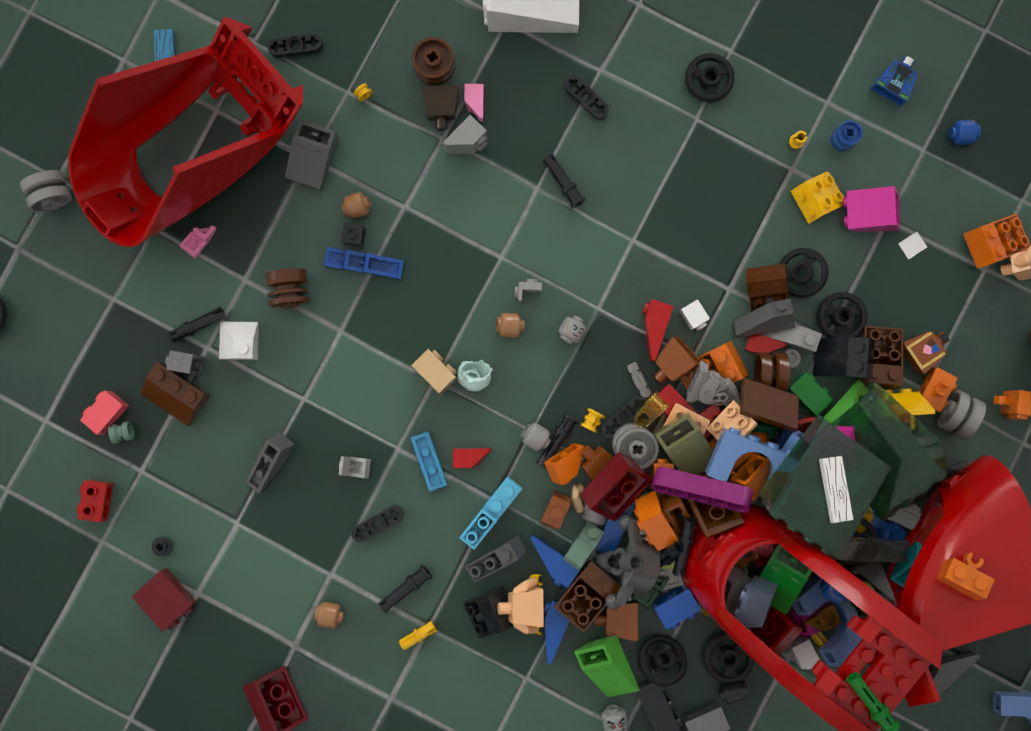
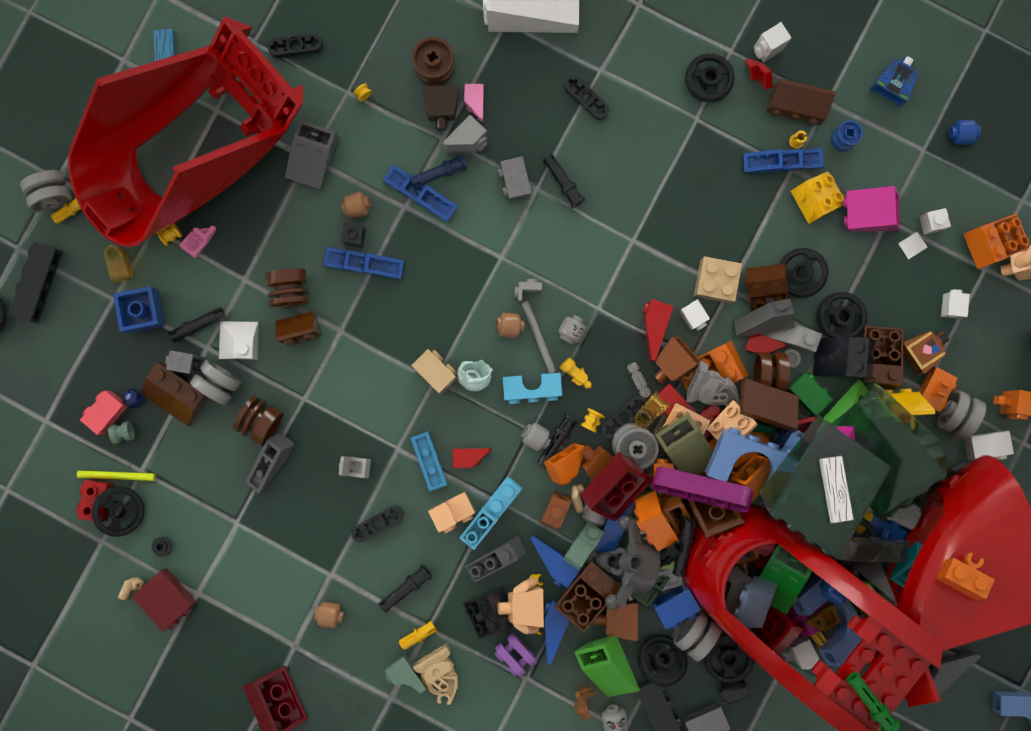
(35, 282): none -> black brick
(66, 211): none -> yellow axle
(114, 528): none -> black wheel
(116, 475): none -> neon yellow bar
(118, 267): none -> clear yellow piece
(130, 585): none -> tan arm
(132, 398): none -> clear blue tile
(139, 310): none -> blue brick
(170, 234): none -> yellow bush
(217, 380): none -> light grey wheel
(255, 418): none -> reddish brown wheel
(297, 328): none -> reddish brown slope
(402, 672): none -> sand green arch
(422, 195): none -> blue slope
(438, 671): none -> tan piece
(446, 169): none -> dark blue pin
(452, 511): none -> light nougat brick
(515, 179): none -> flat silver piece
(516, 666): none -> medium lavender brick
(538, 336): none -> light grey piece
(549, 388): none -> medium azure arch
(578, 375): none -> yellow piece
(581, 706): none -> clear orange bracket
(698, 636): none -> light grey wheel
(717, 280): none -> tan brick
(760, 72): none -> red slope
(772, 42): none -> white piece
(783, 161): none -> blue slope
(800, 101): none -> reddish brown slope
(935, 221): none -> white brick
(955, 304): none -> white brick
(994, 444): none -> white piece

